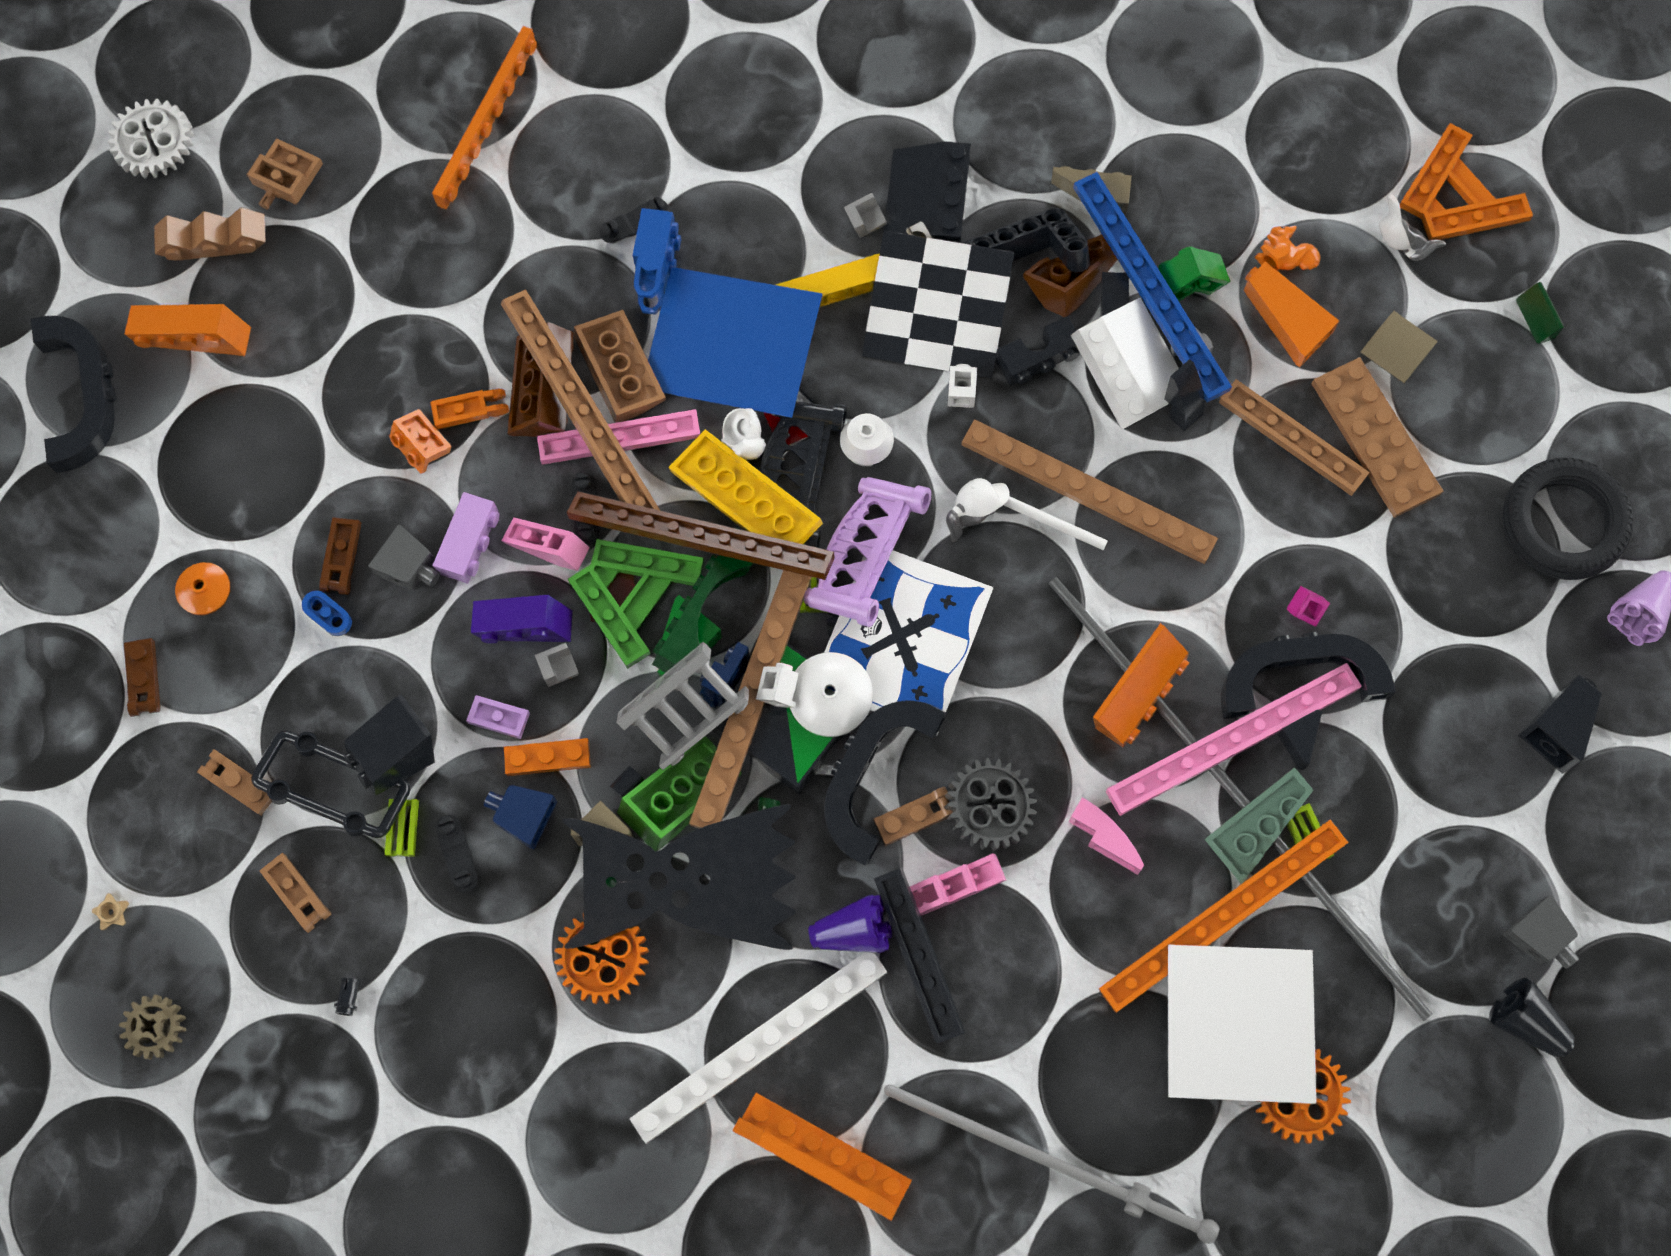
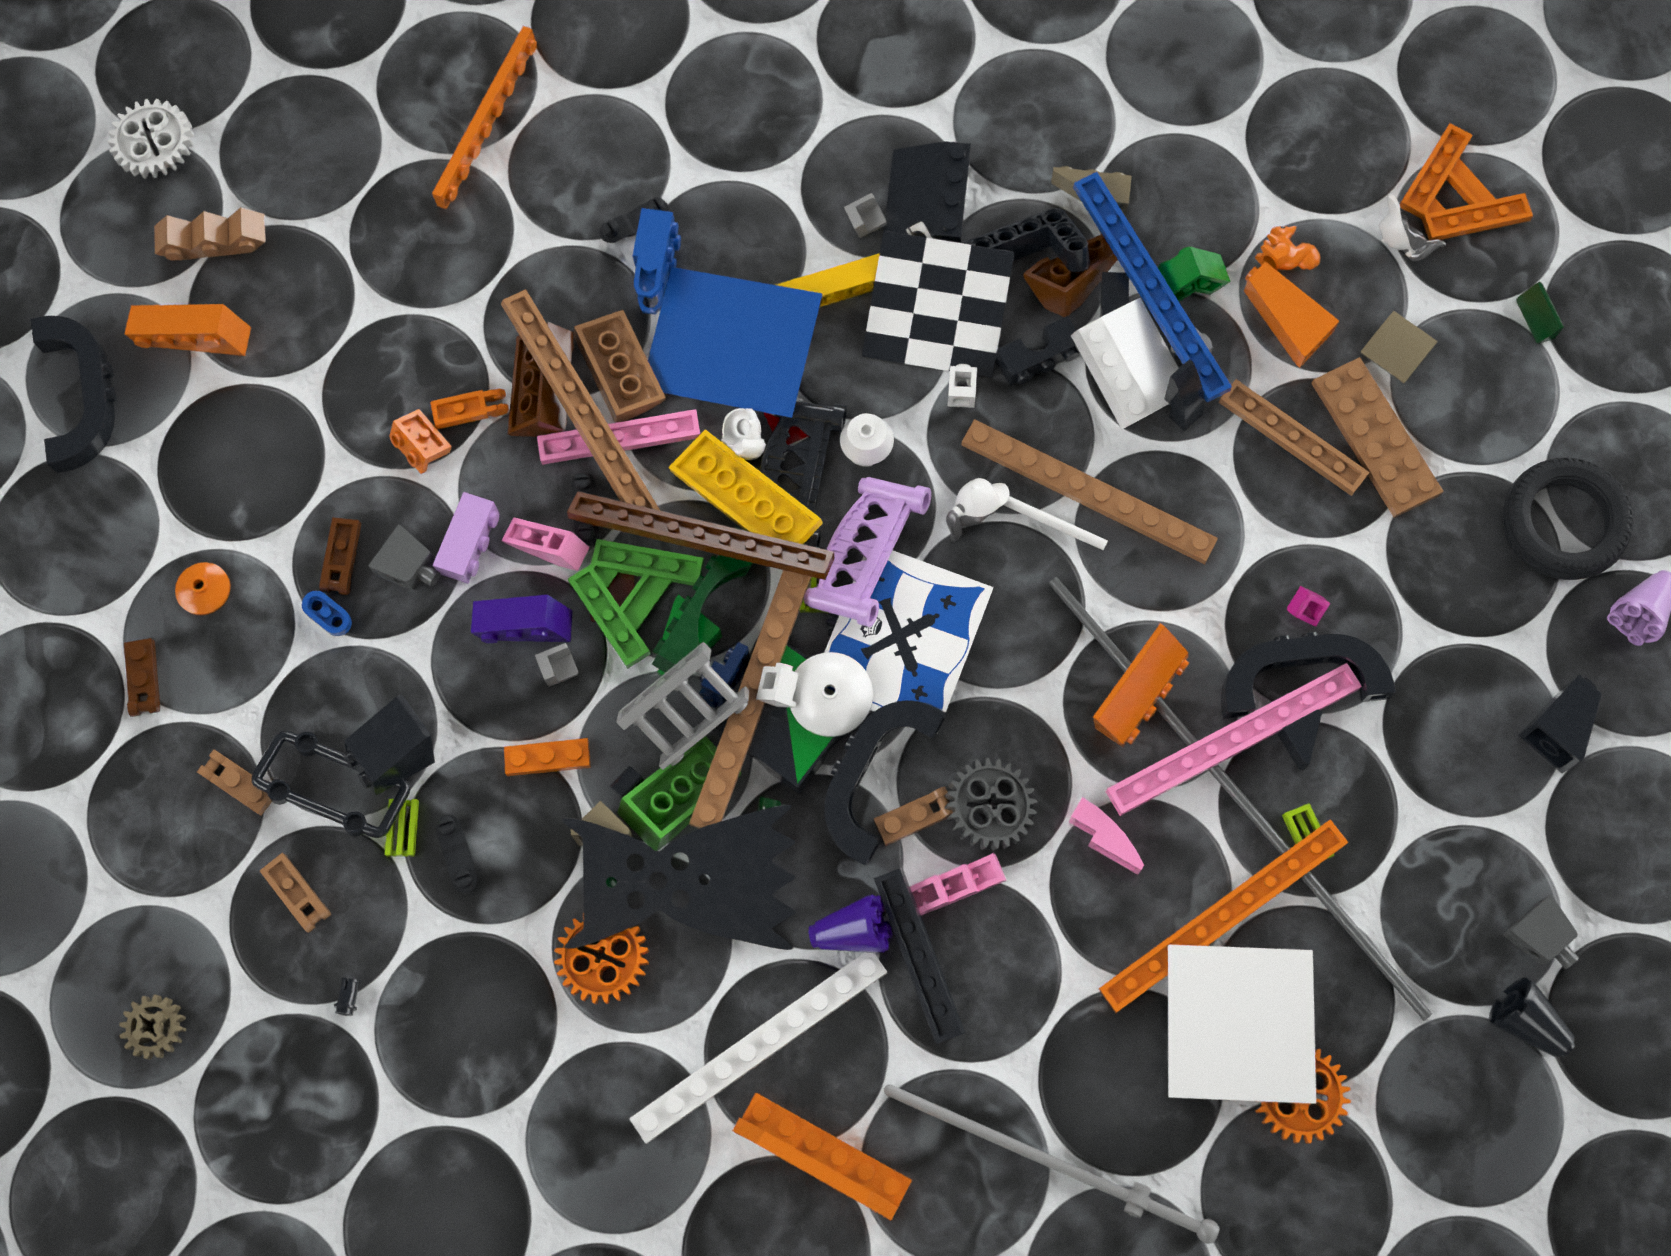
(105, 906): tan plate -> none
(283, 173): medium nougat plate -> none
(498, 717): lavender plate -> none
(522, 812): dark blue torso -> none
(1255, 827): sand green wing -> none

